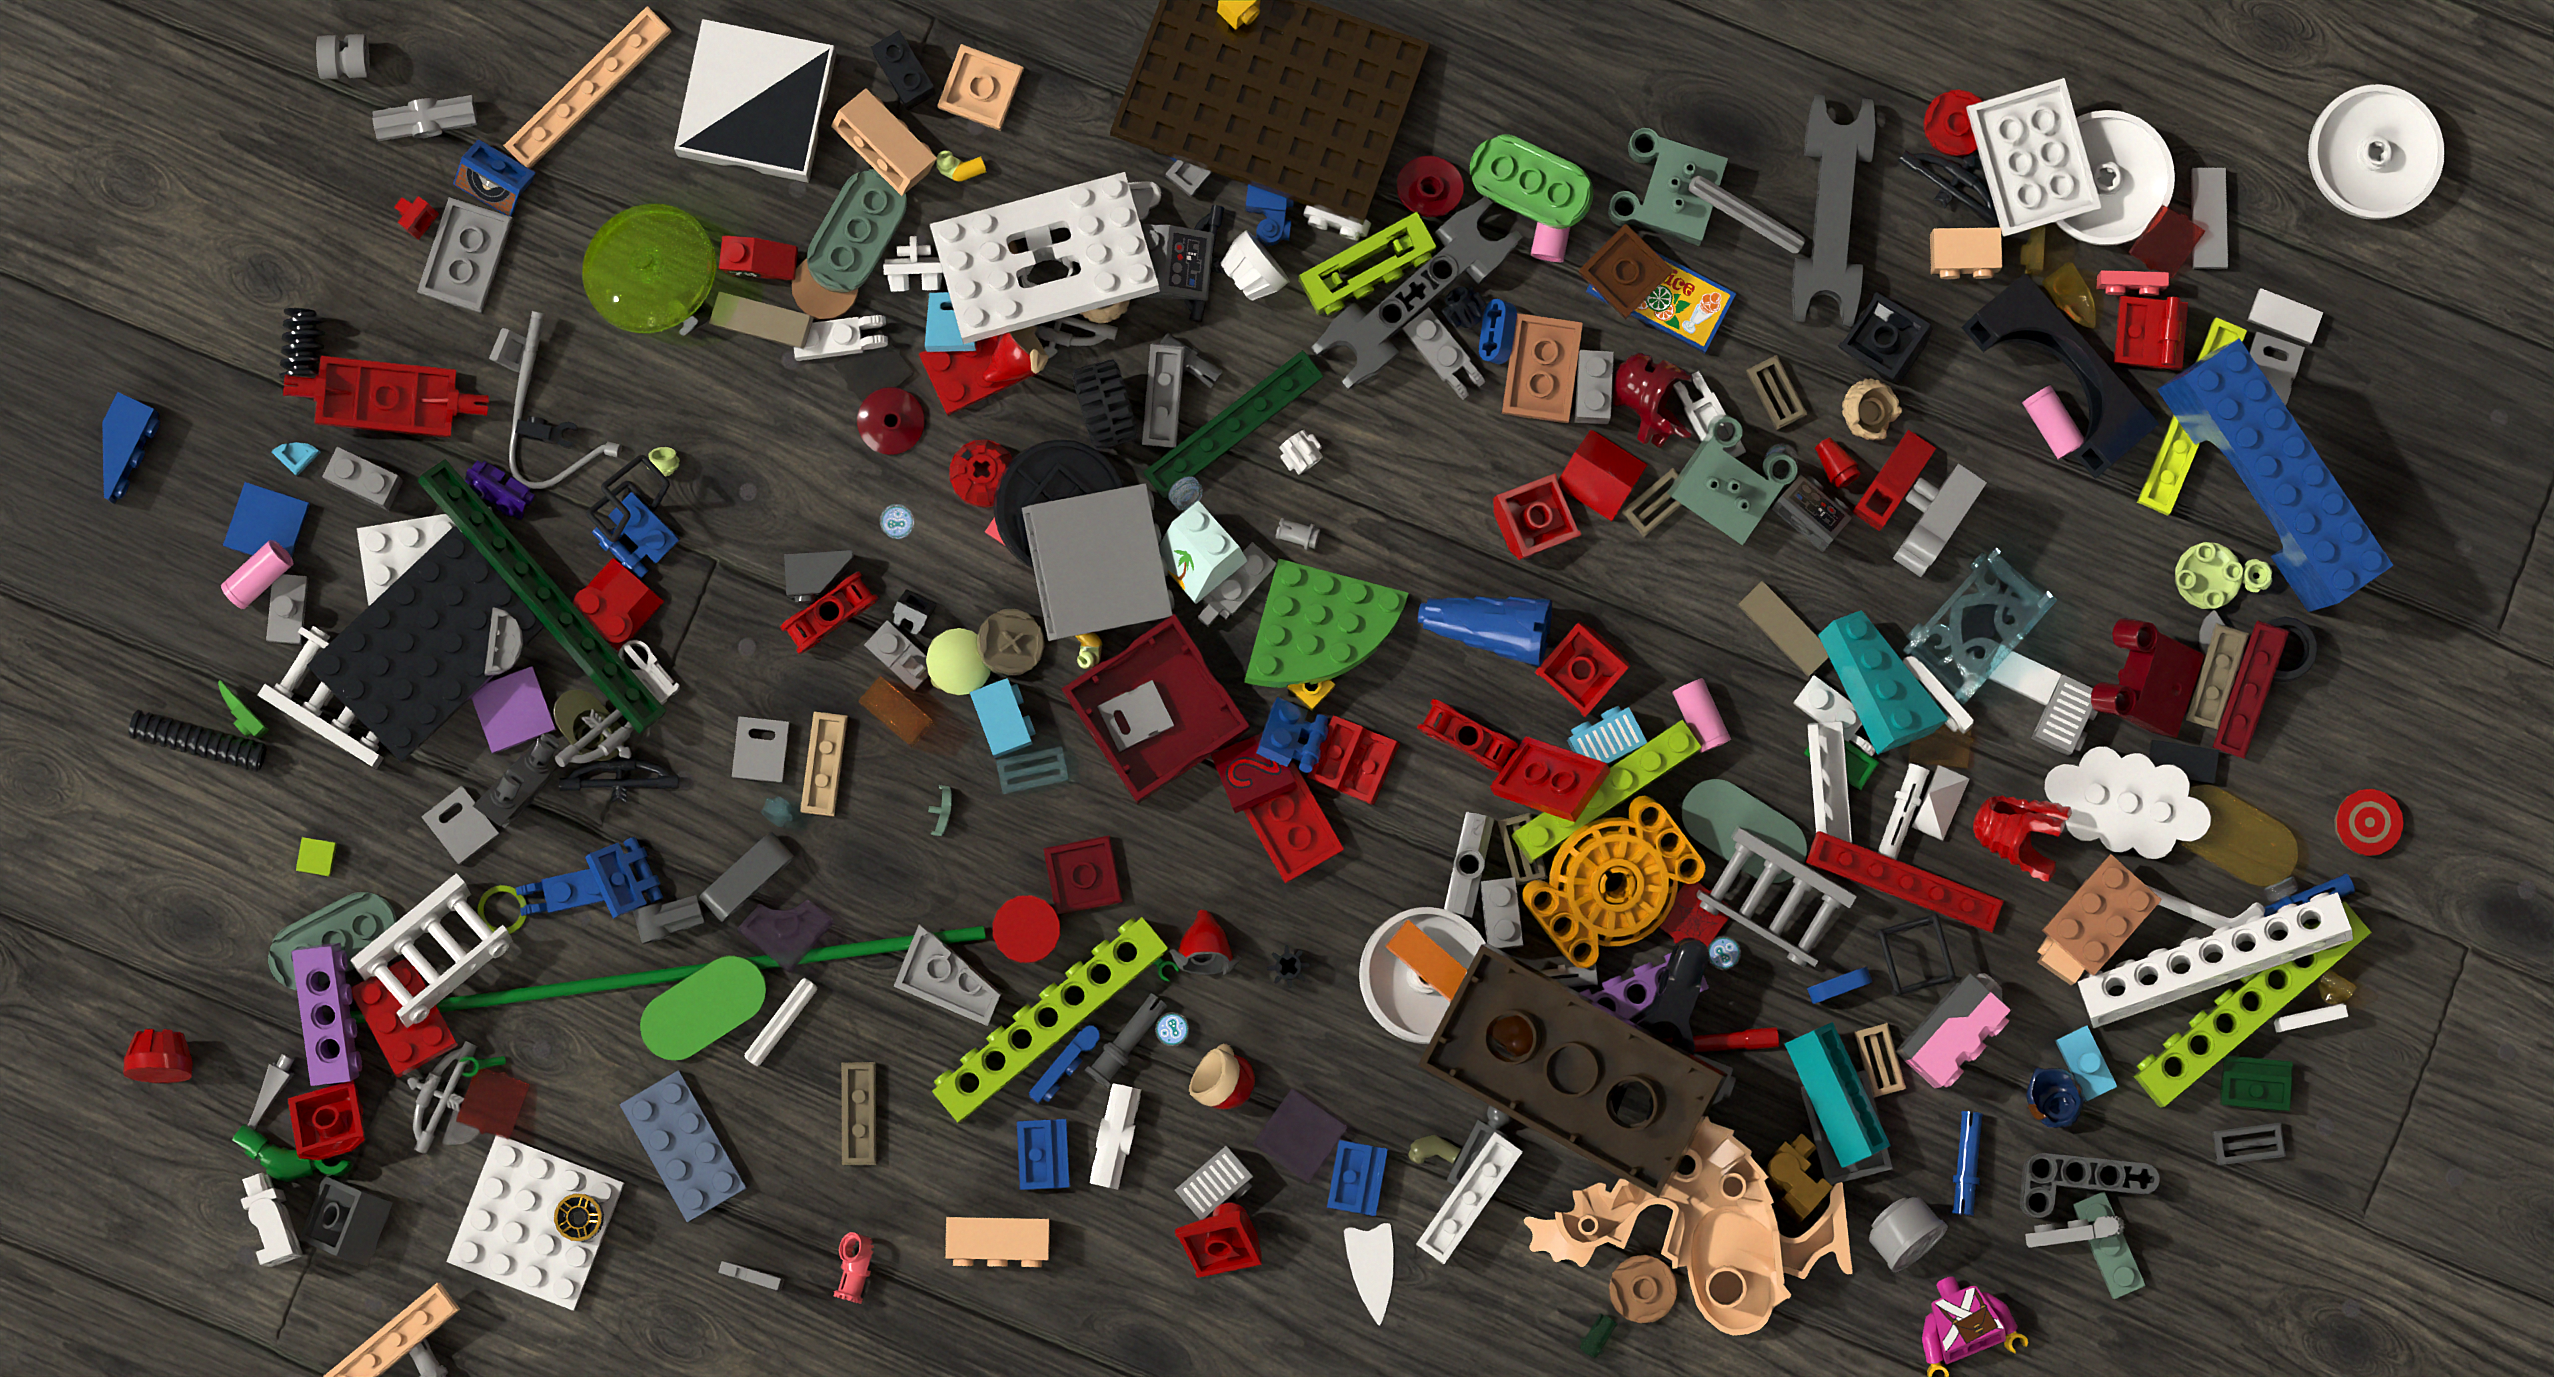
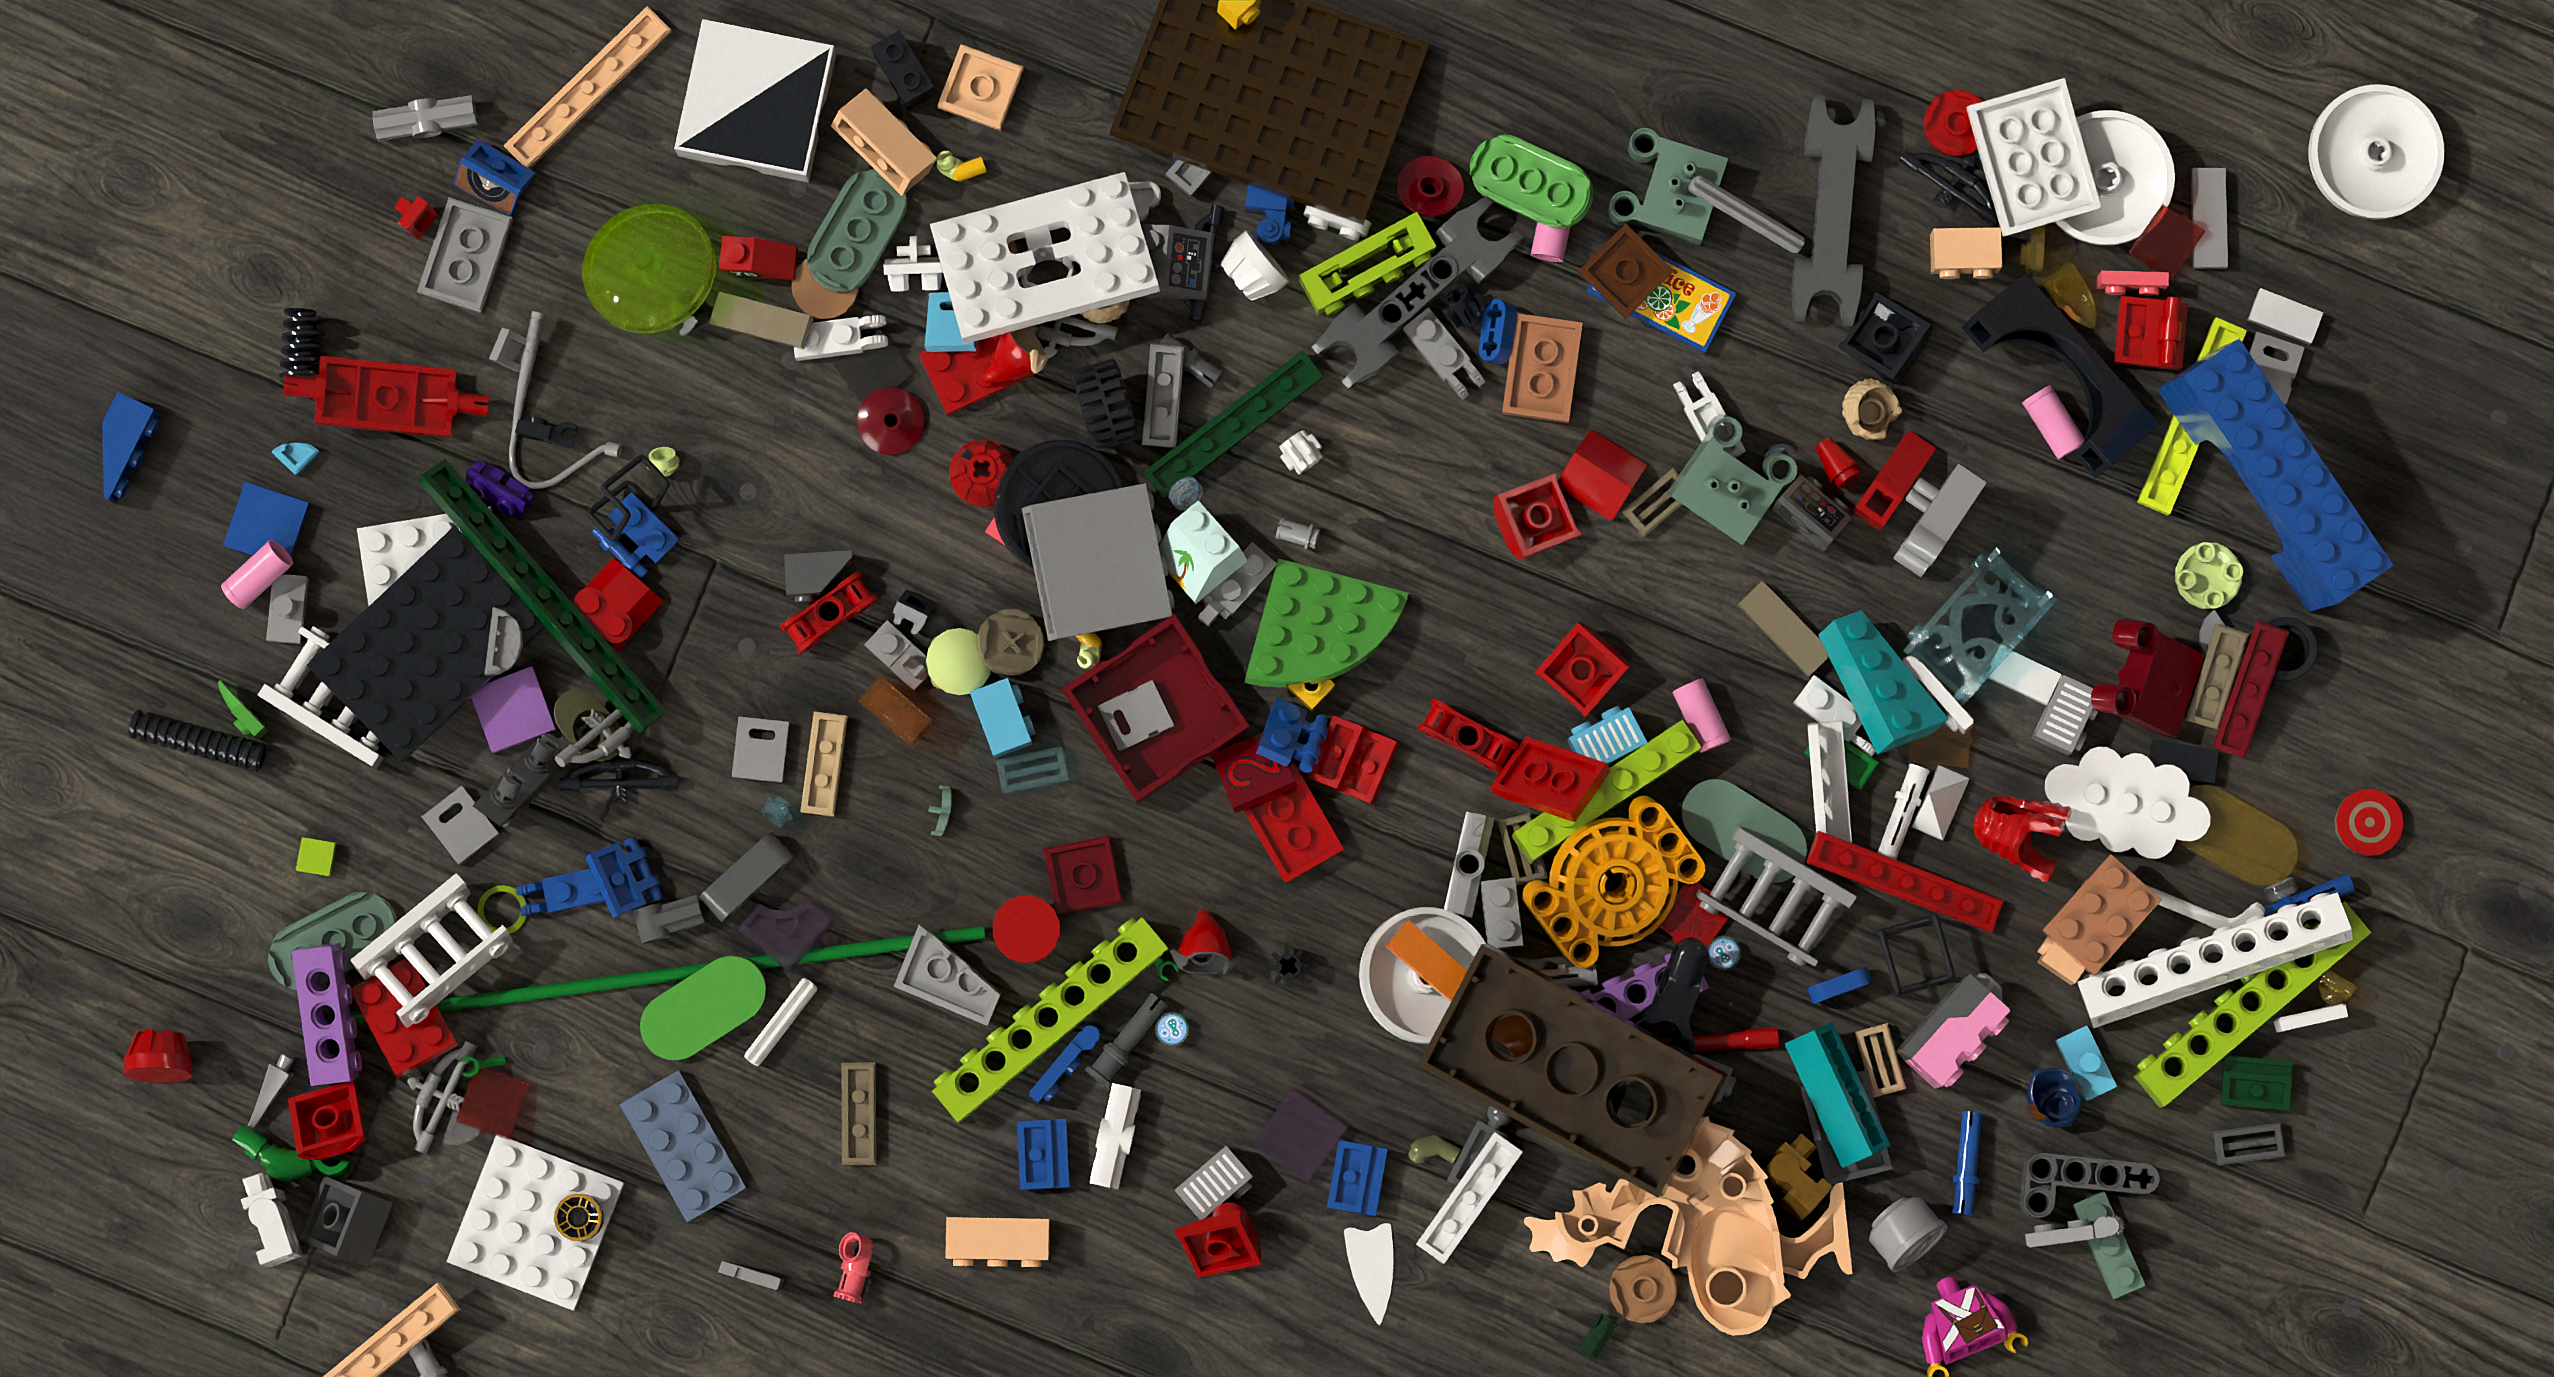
(342, 56): light grey wheel -> none
(362, 478): light grey brick -> none
(650, 674): white piece -> none
(896, 521): clear tile -> none
(1222, 1079): tan piece -> none
(1509, 626): blue cone -> none
(1593, 387): light grey brick -> none
(1646, 390): dark red piece -> none
(1789, 418): dark tan tile -> none
(2264, 571): yellowish green plate -> none

